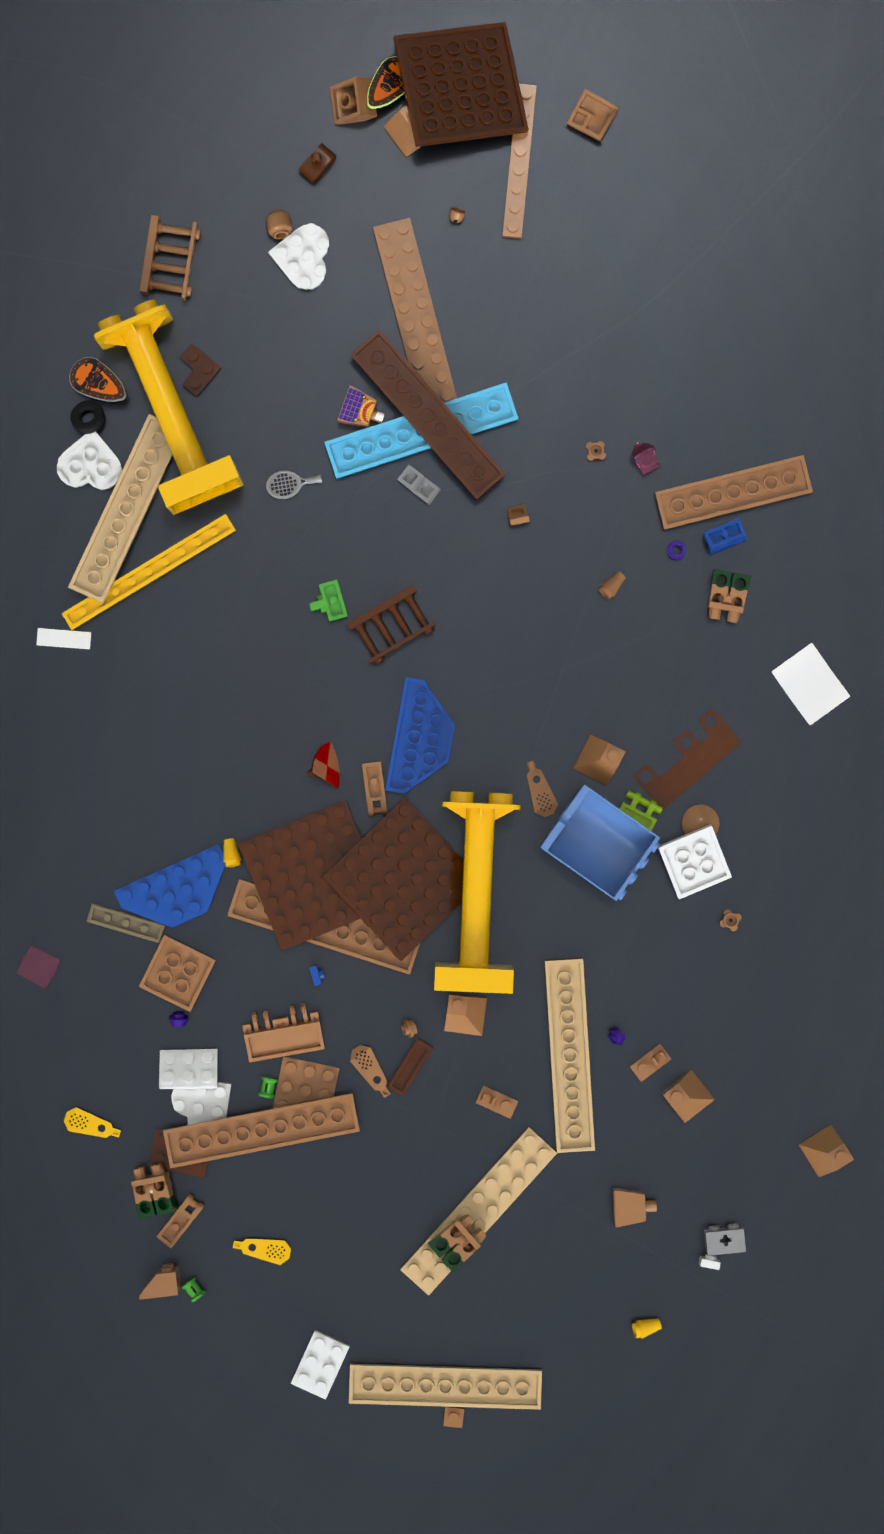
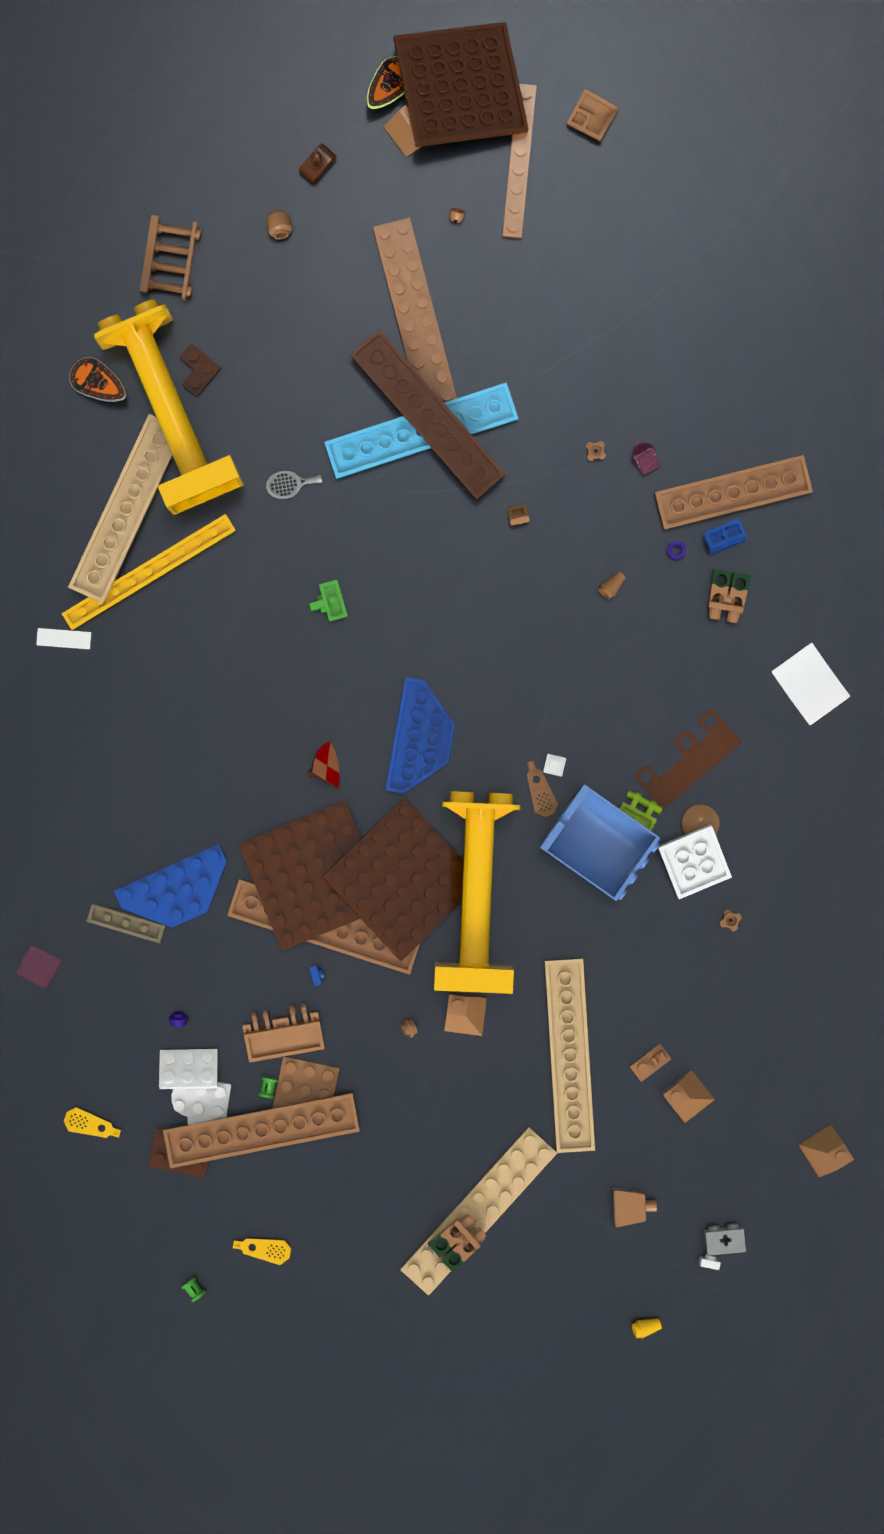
(83, 407): black tyre -> none
(89, 462): white plate -> none
(153, 1192): medium nougat hips -> none
(163, 1283): medium nougat slope -> none
(177, 973): medium nougat plate -> none
(179, 1221): medium nougat plate -> none
(231, 854): yellow cone -> none
(302, 256): white plate -> none
(320, 1364): white plate -> none
(350, 101): medium nougat slope -> none
(359, 409): torso -> none
(371, 1071): medium nougat piece -> none
(374, 788): medium nougat plate -> none
(392, 606): reddish brown fence -> none
(410, 1066): reddish brown plate -> none
(419, 484): light grey slope -> none
(445, 1386): tan plate -> none
(453, 1417): medium nougat plate -> none
(496, 1101): medium nougat plate -> none
(554, 765): none -> white plate
(599, 760): medium nougat slope -> none
(616, 1036): dark purple plate -> none

